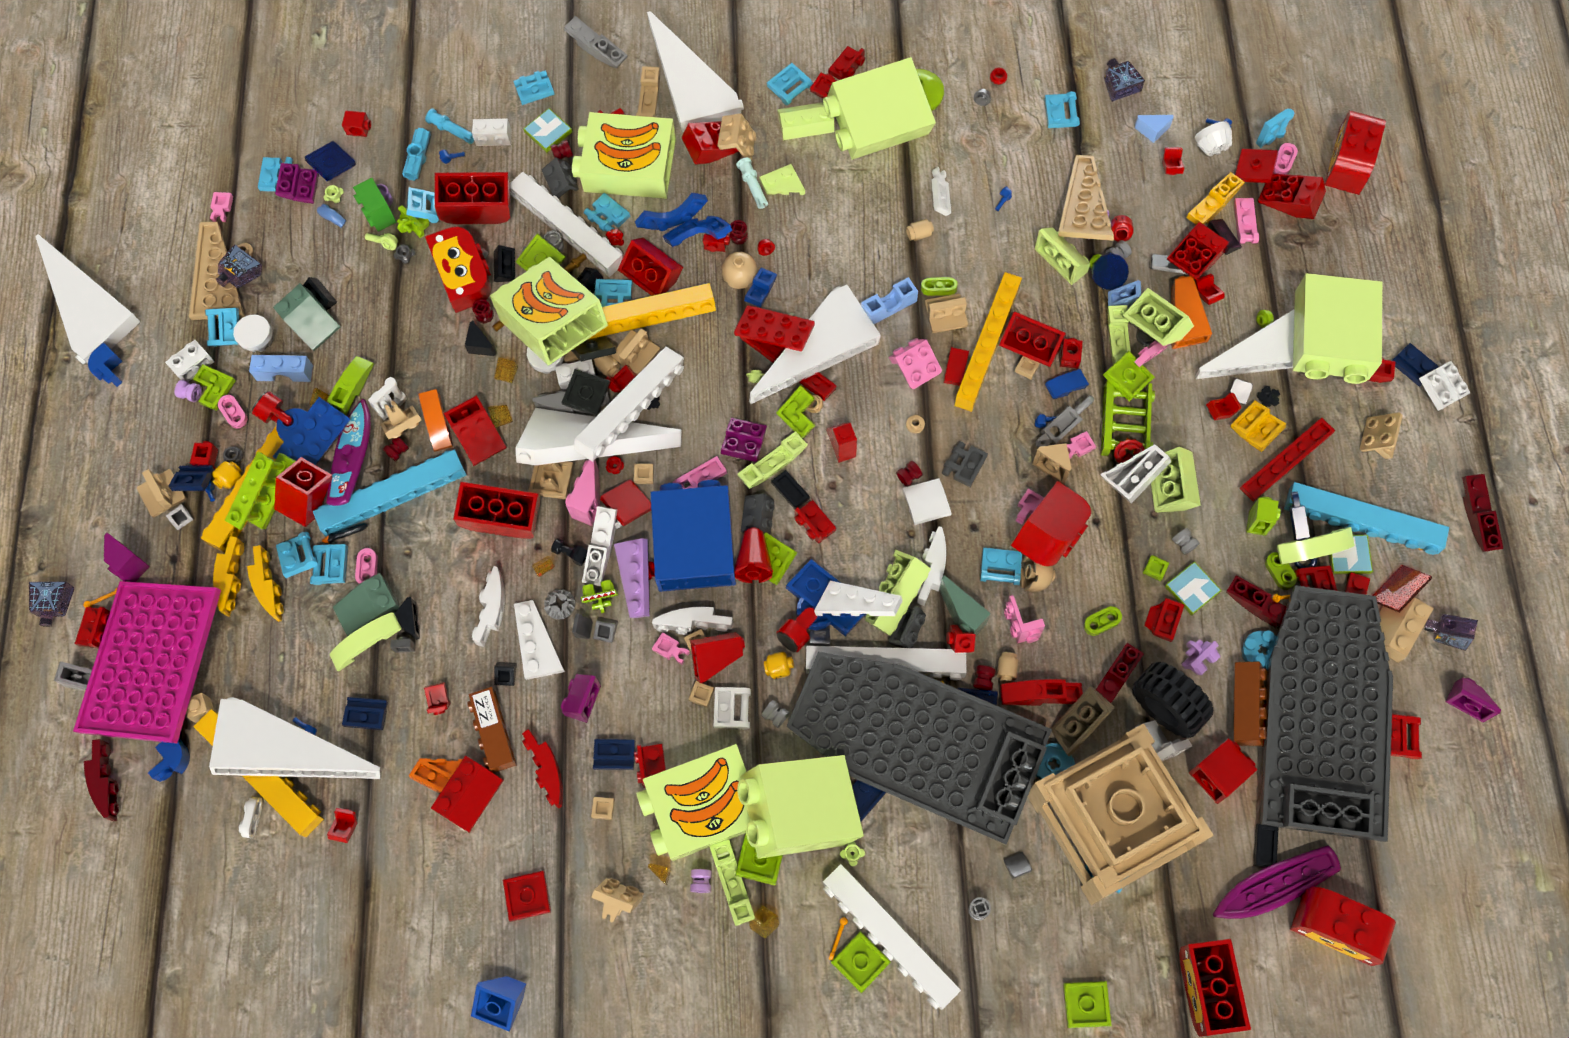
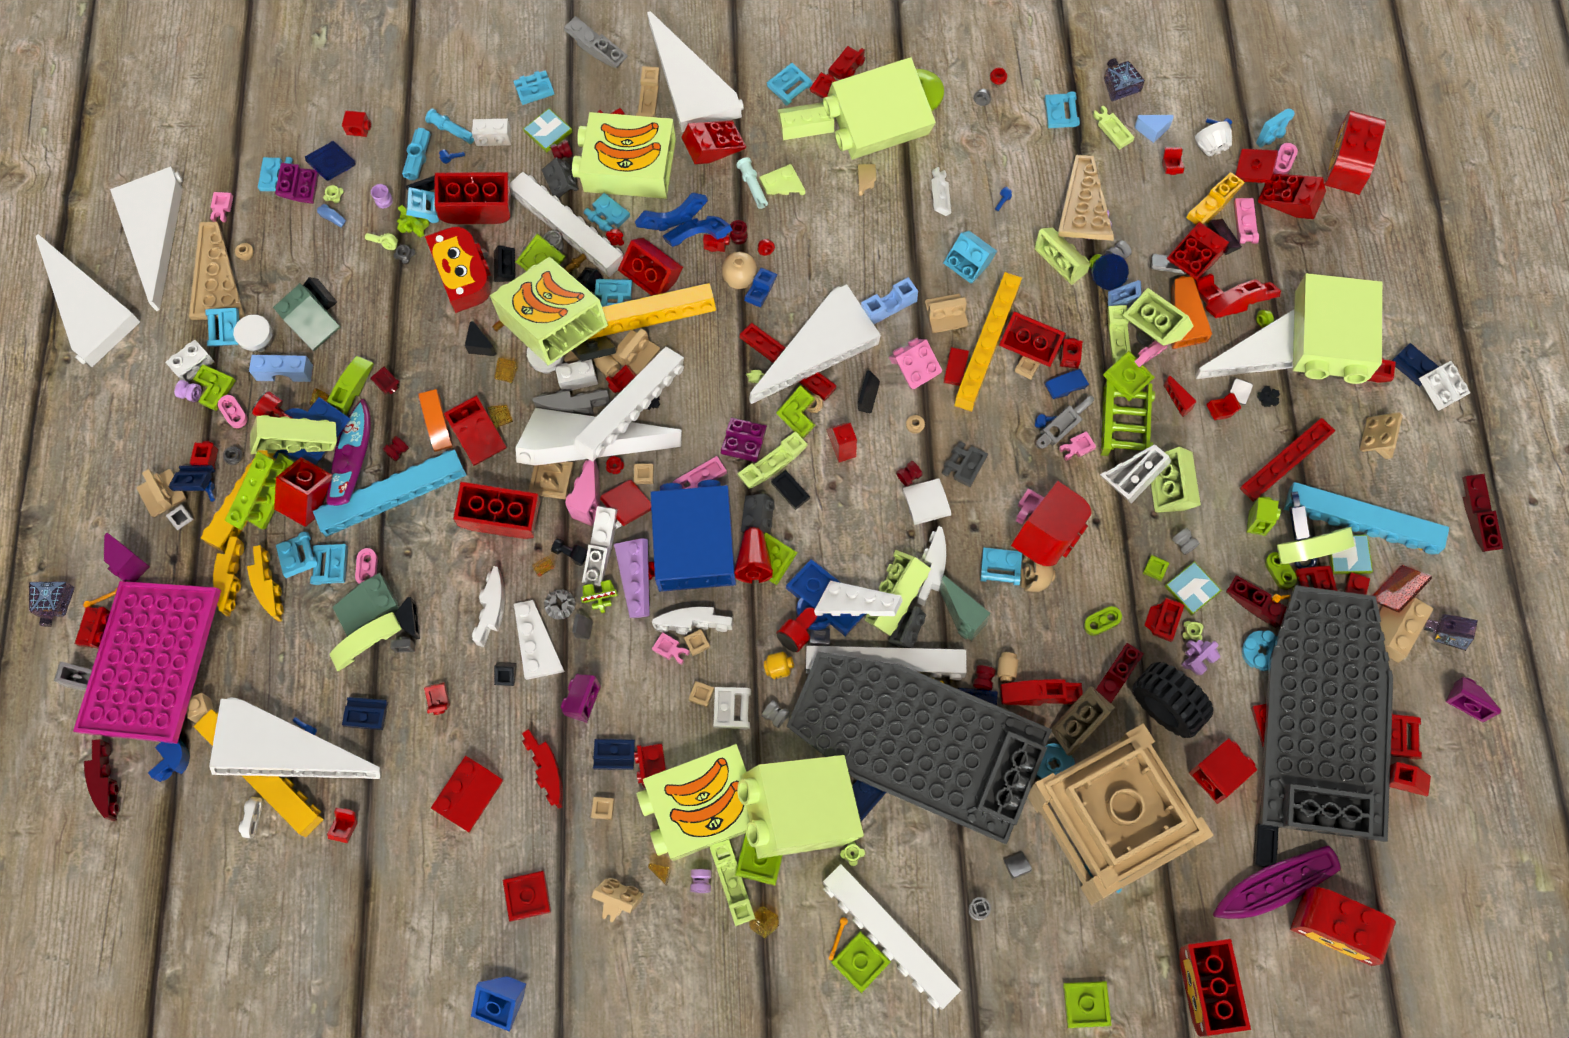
(102, 363): blue brick -> none
(149, 218): none -> white slope
(226, 475): yellow head -> none
(237, 268): torso -> none
(292, 435): none -> yellowish green wedge
(344, 533): black piece -> none
(375, 207): bright green brick -> none
(381, 397): white plate -> none
(385, 381): none -> dark red bracket
(399, 420): tan plate -> none
(426, 184): none -> black slope
(434, 773): orange wing -> none
(482, 311): dark red wheel -> none
(492, 730): dark orange brick -> none
(585, 392): pearl dark grey plate -> none
(605, 629): flat silver slope -> none
(715, 653): red slope -> none
(738, 134): tan bracket -> none
(774, 328): red bracket -> none
(815, 522): red bracket -> none
(866, 177): none -> tan slope
(868, 393): none -> black slope
(919, 230): tan brick -> none
(939, 286): lime plate -> none
(960, 641): red bracket -> none
(969, 256): none -> medium azure slope
(1022, 632): bright pink bracket -> none
(1054, 461): tan slope -> none
(1113, 128): none -> yellowish green plate
(1120, 451): red gear -> none
(1122, 228): red head -> none
(1163, 748): white bracket -> none
(1182, 399): none -> red slope
(1197, 627): none -> yellowish green plate
(1240, 296): none -> red slope
(1249, 704): dark orange brick -> none
(1258, 426): yellow slope -> none
(1409, 779): none -> red slope

